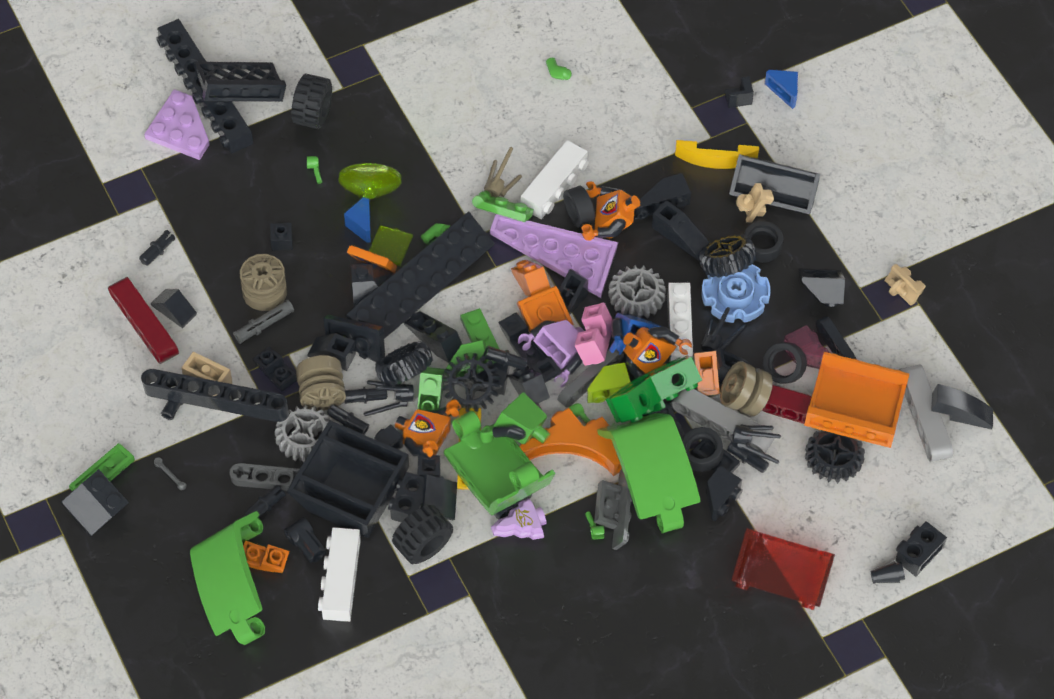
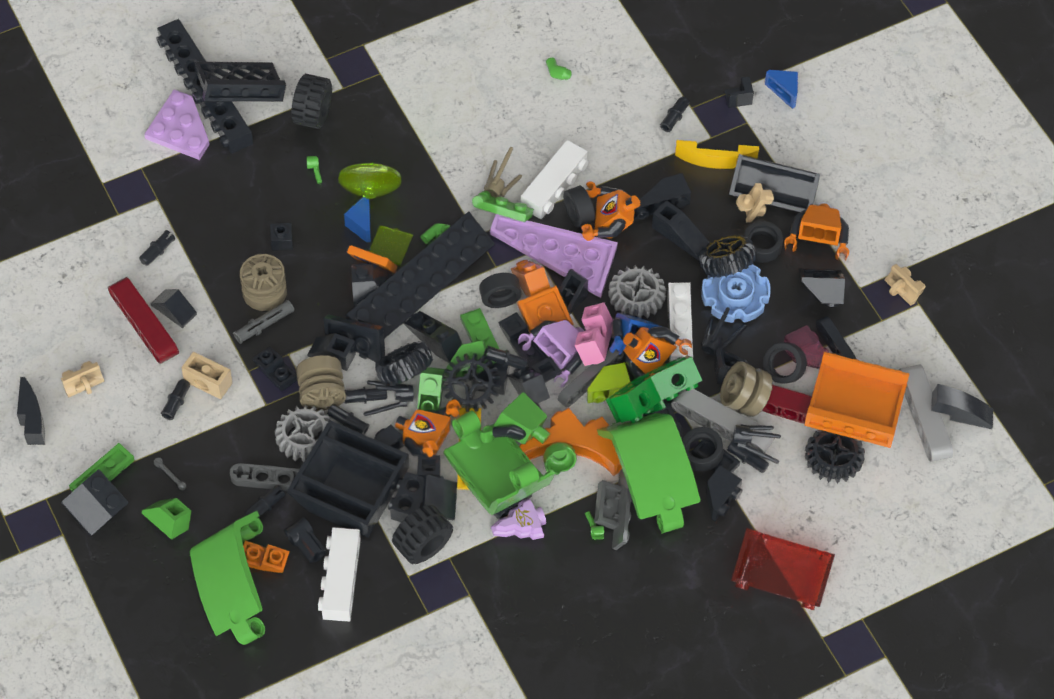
(30, 414): none -> black slope
(83, 379): none -> tan hips
(169, 516): none -> bright green slope
(224, 393): black beam -> none
(500, 282): none -> black tyre
(559, 457): none -> bright green hair
(578, 410): bright green hand -> none
(674, 114): none -> black axle
(707, 367): orange slope -> none
(822, 226): none -> orange torso
(888, 573): black cone -> none
(924, 551): black brick -> none

